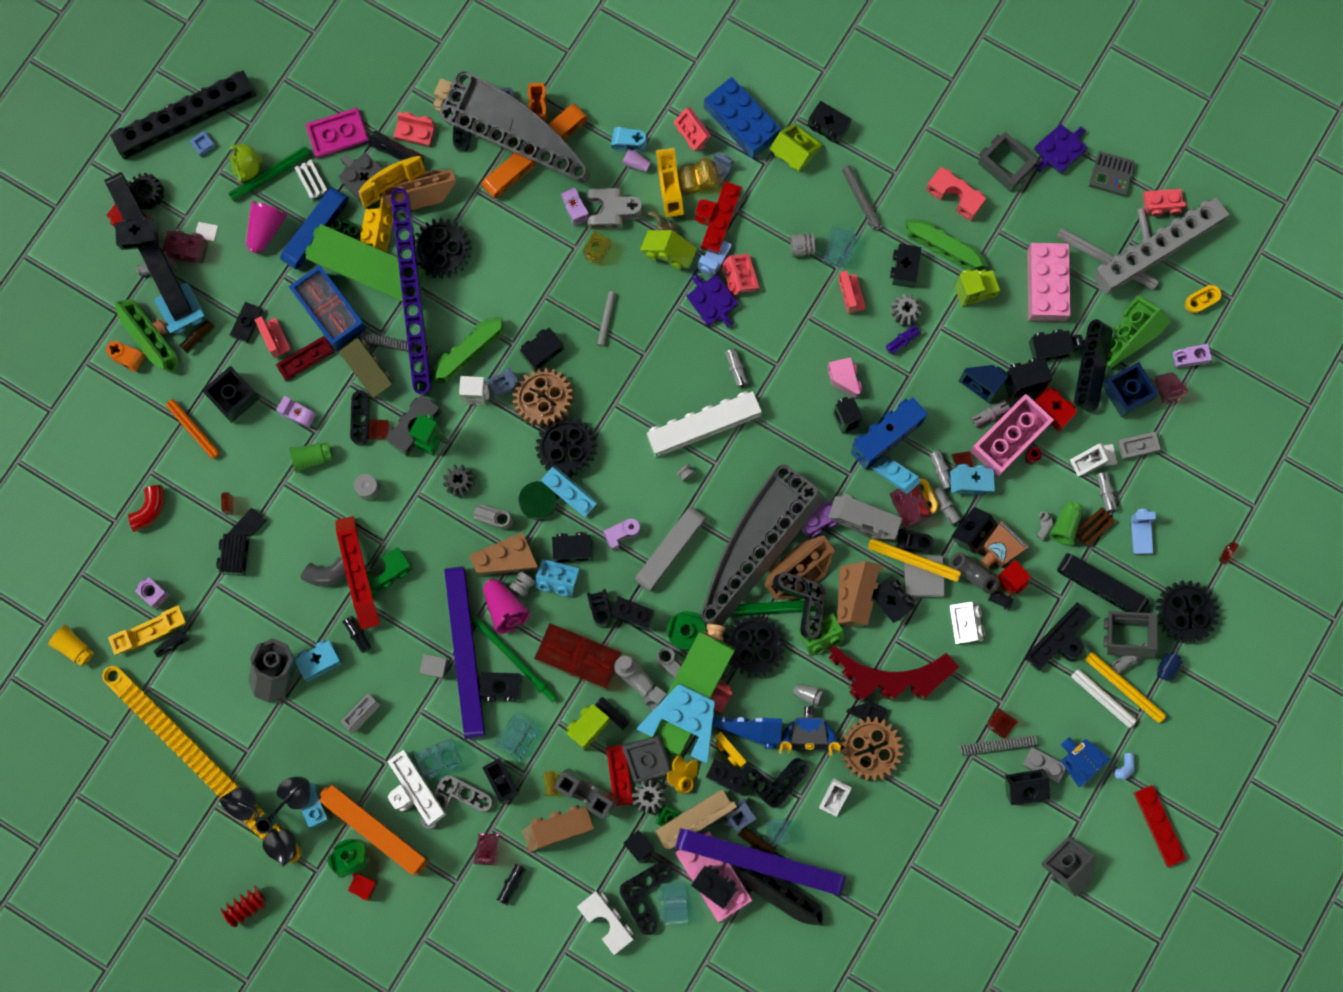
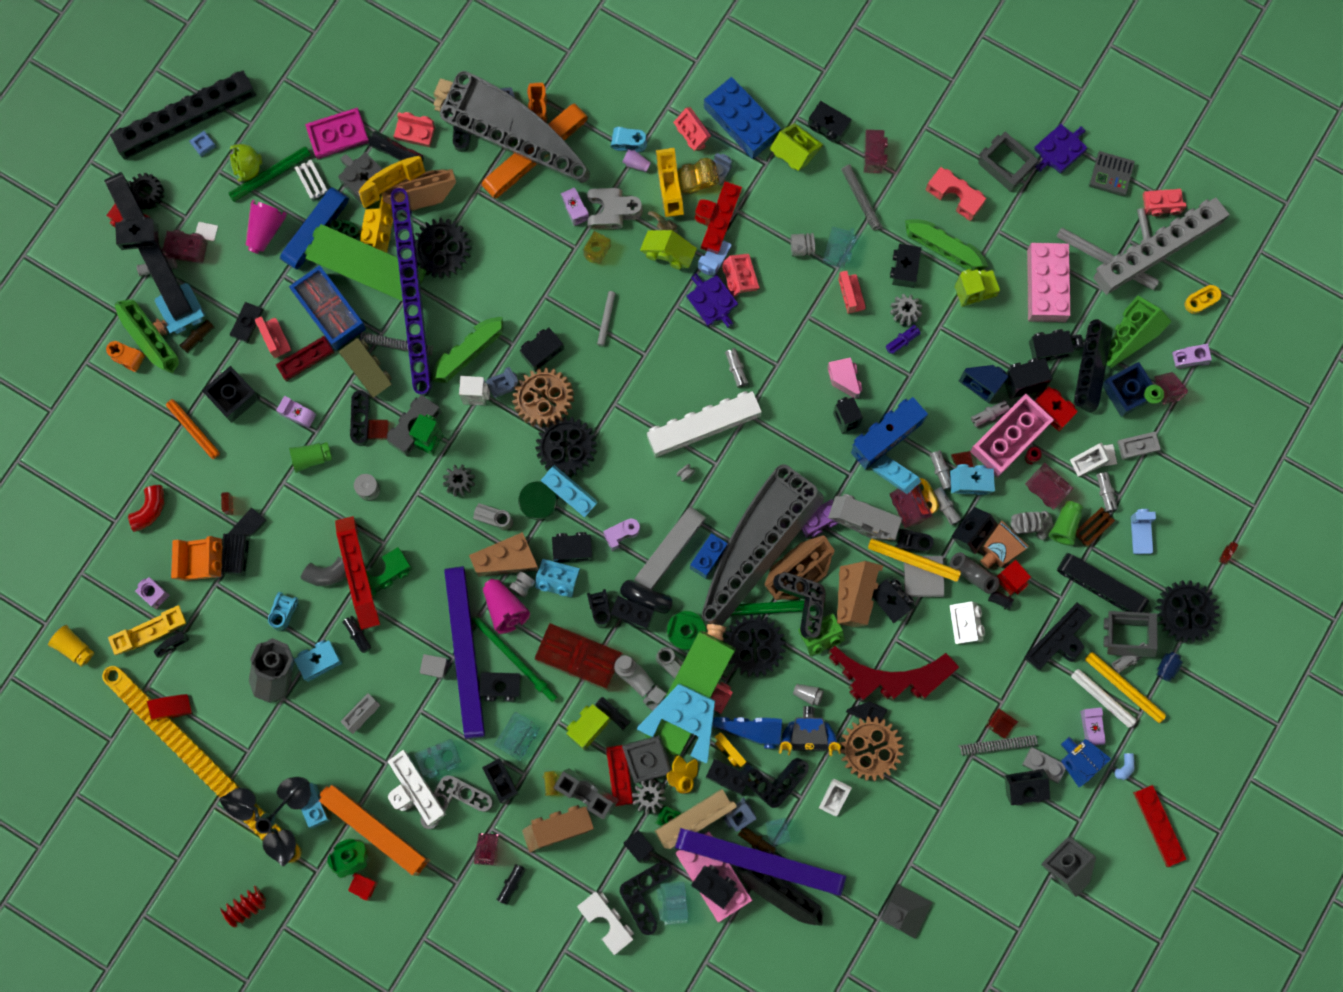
(169, 706): none -> red slope
(196, 559): none -> orange panel
(283, 610): none -> medium azure piece
(646, 597): none -> black cylinder
(708, 556): none -> blue brick
(874, 155): none -> clear pink brick
(905, 911): none -> dark grey slope
(1027, 522): none -> light grey gear
(1049, 486): none -> clear pink brick
(1093, 725): none -> lavender leg
(1152, 399): none -> bright green plate

